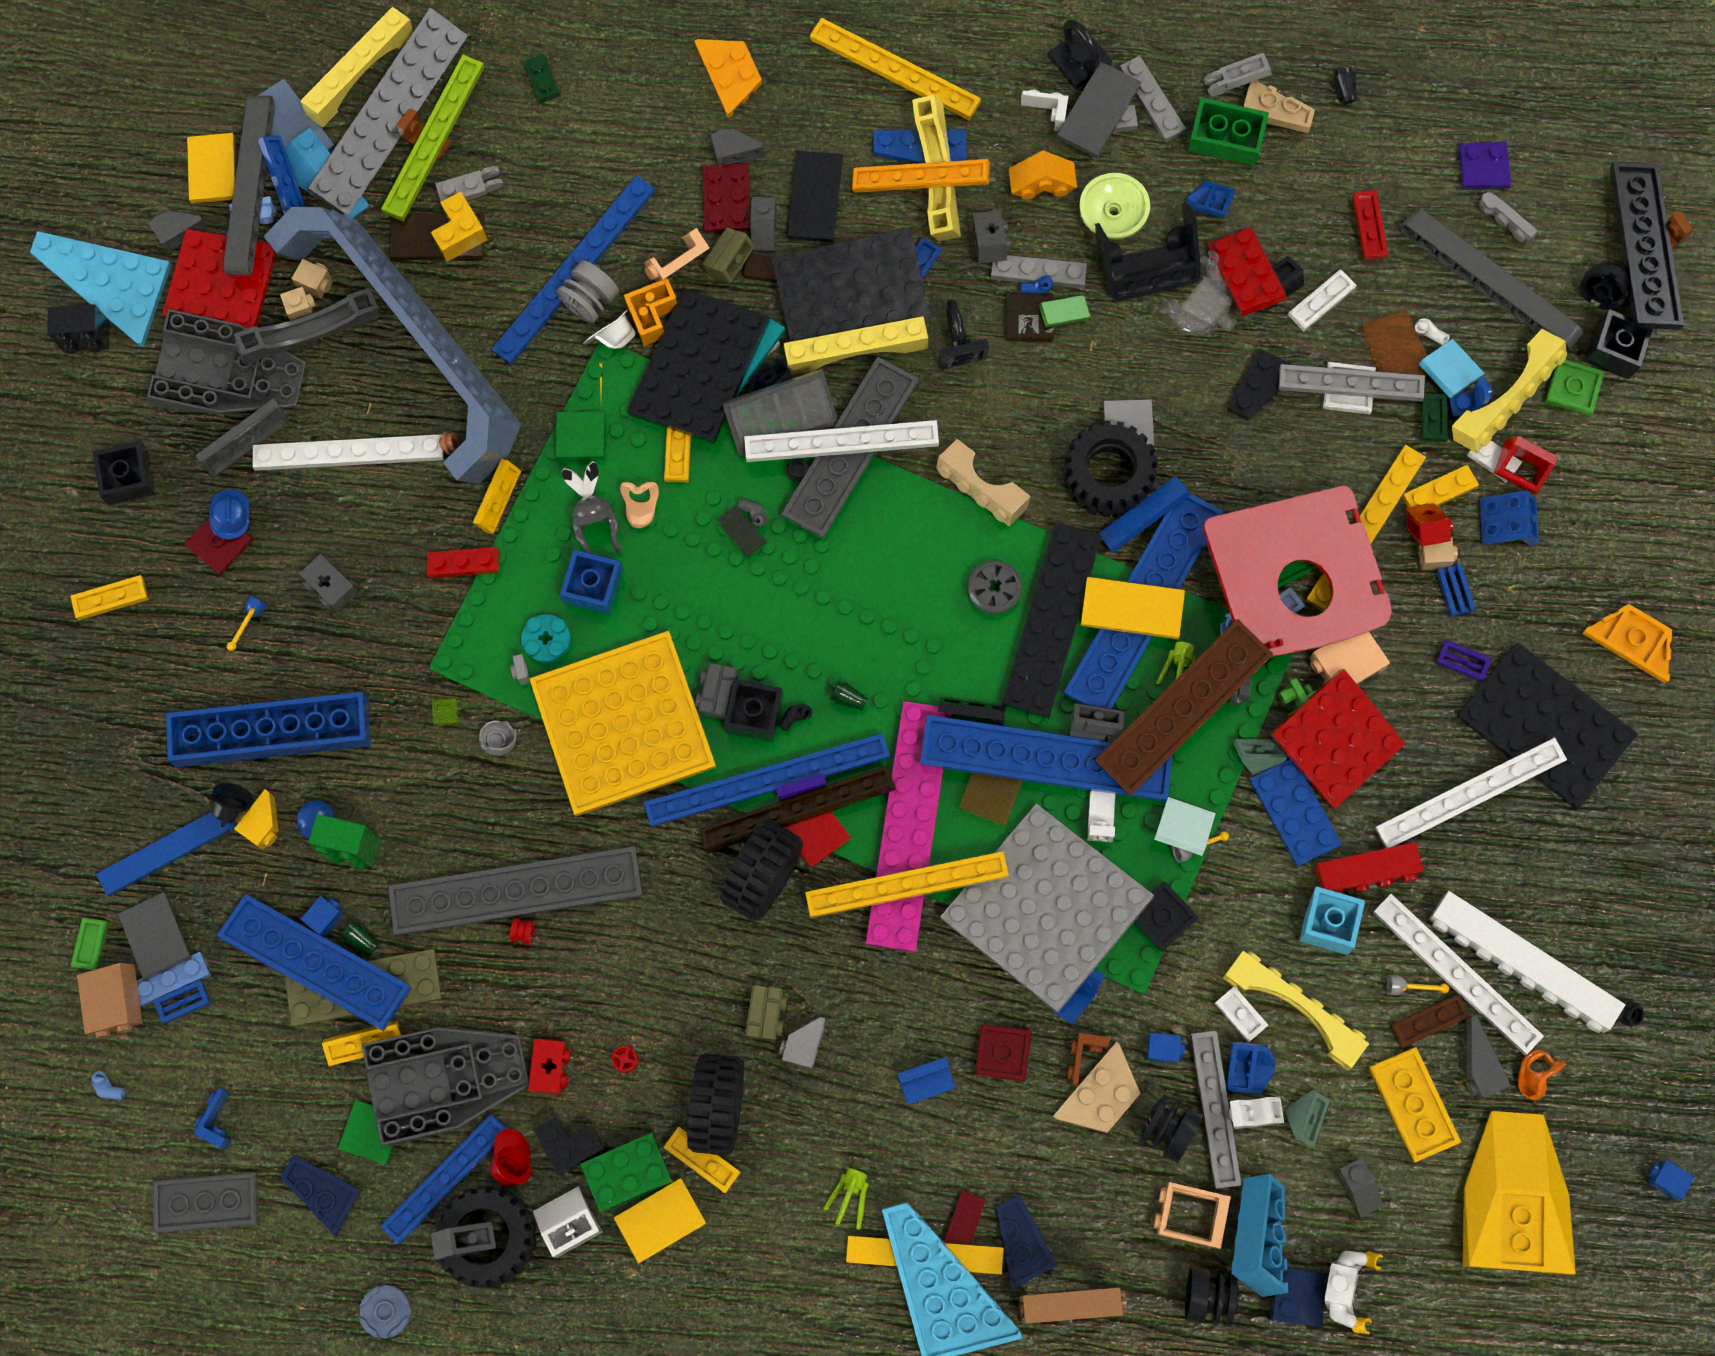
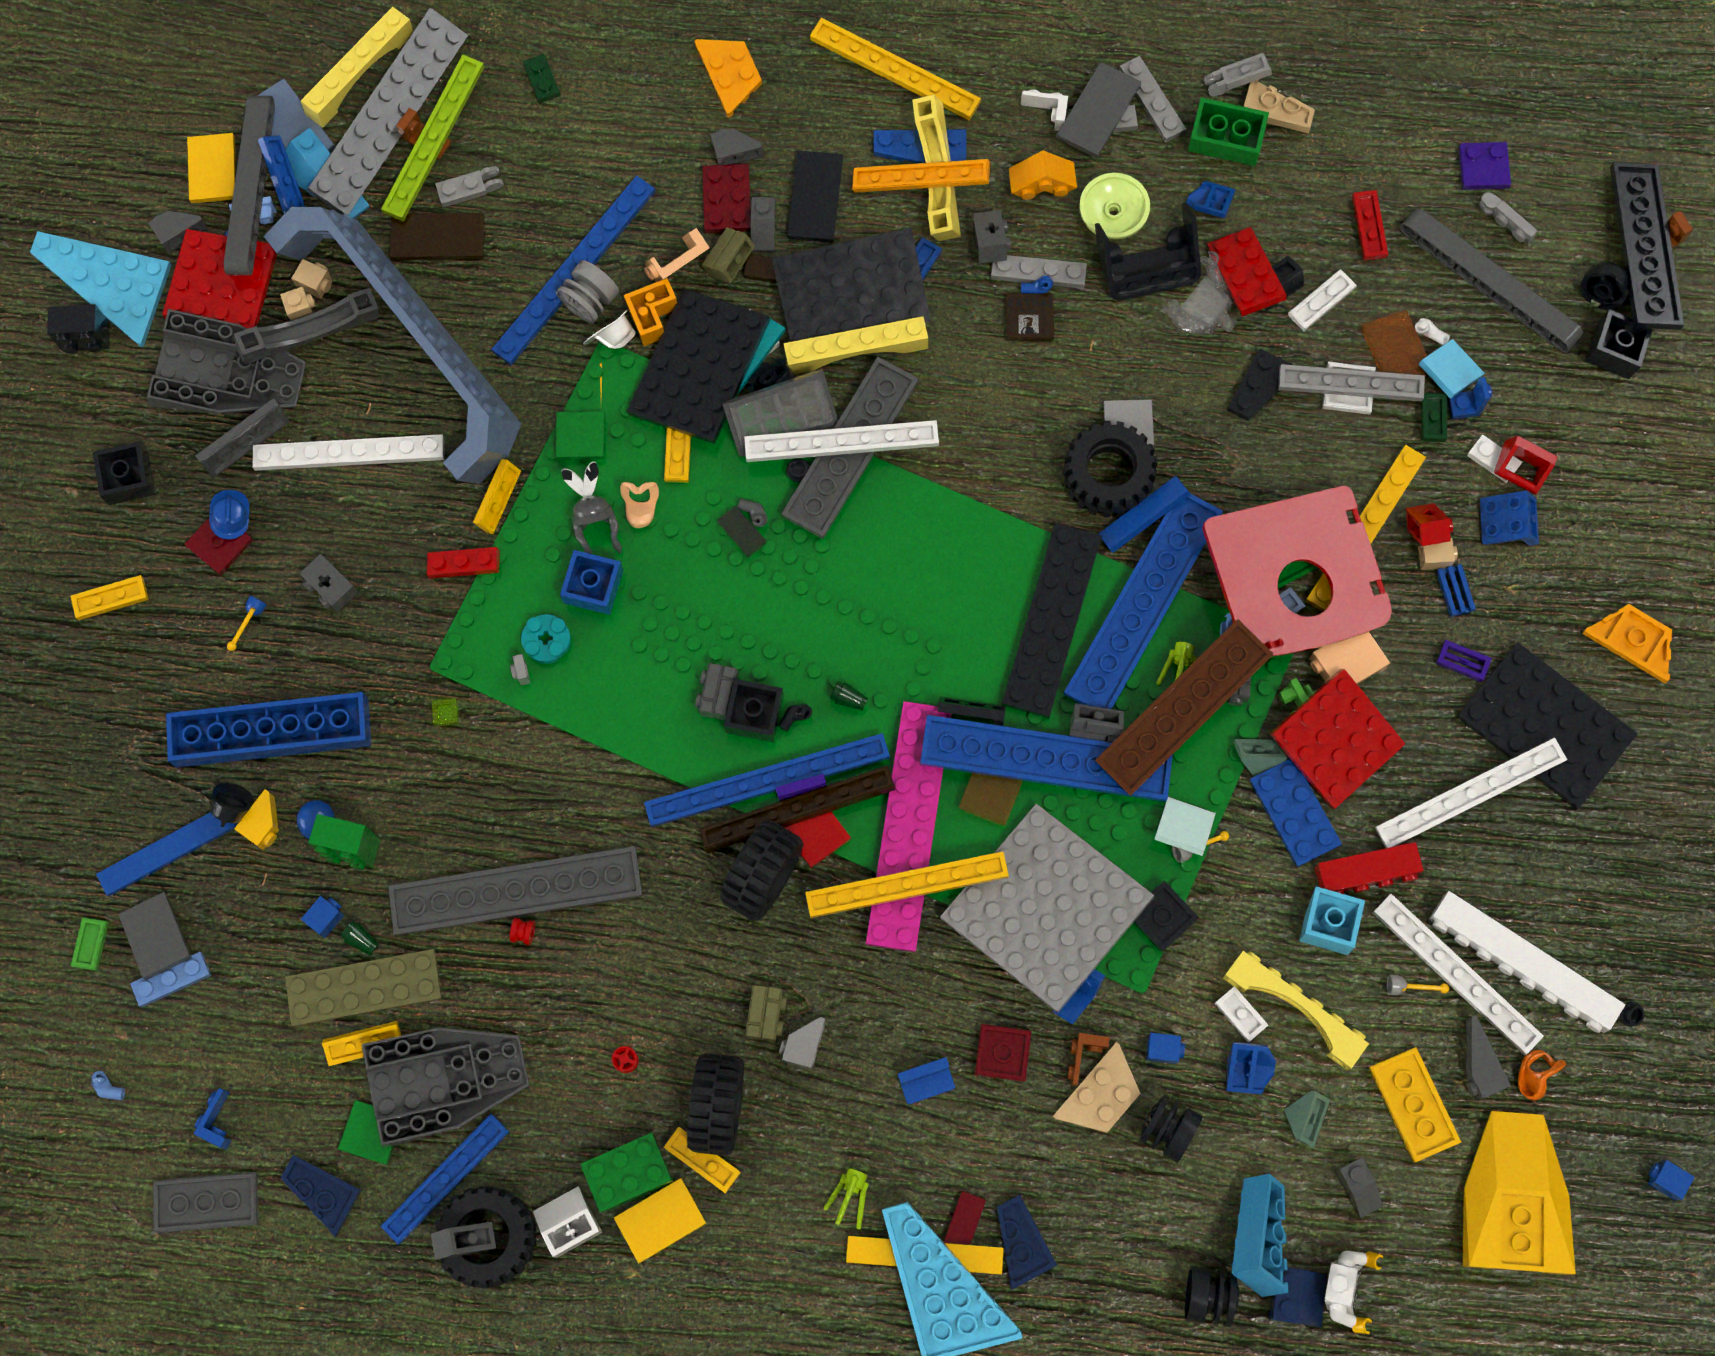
(109, 1000): medium nougat brick -> none
(177, 993): blue tile -> none
(314, 962): blue plate -> none
(385, 1311): sand blue tile -> none
(449, 442): nougat plate -> none
(461, 231): yellow brick -> none
(497, 737): light grey hair -> none
(510, 1159): red piece -> none
(543, 1053): red brick -> none
(568, 1152): black brick -> none
(622, 723): yellow plate -> none
(962, 350): black tile -> none
(980, 585): dark grey wheel -> none
(1004, 501): tan arch -> none
(1064, 311): bright green tile -> none
(1071, 1305): medium nougat window -> none
(1078, 54): black tile -> none
(1101, 817): white bracket -> none
(1132, 608): yellow tile -> none
(1215, 1110): light grey plate -> none
(1218, 1222): light nougat window -> none
(1256, 1112): white brick -> none
(1346, 84): black cone -> none
(1430, 1021): reddish brown tile -> none
(1442, 489): yellow plate -> none
(1477, 427): light yellow arch -> none
(1575, 387): bright green tile -> none

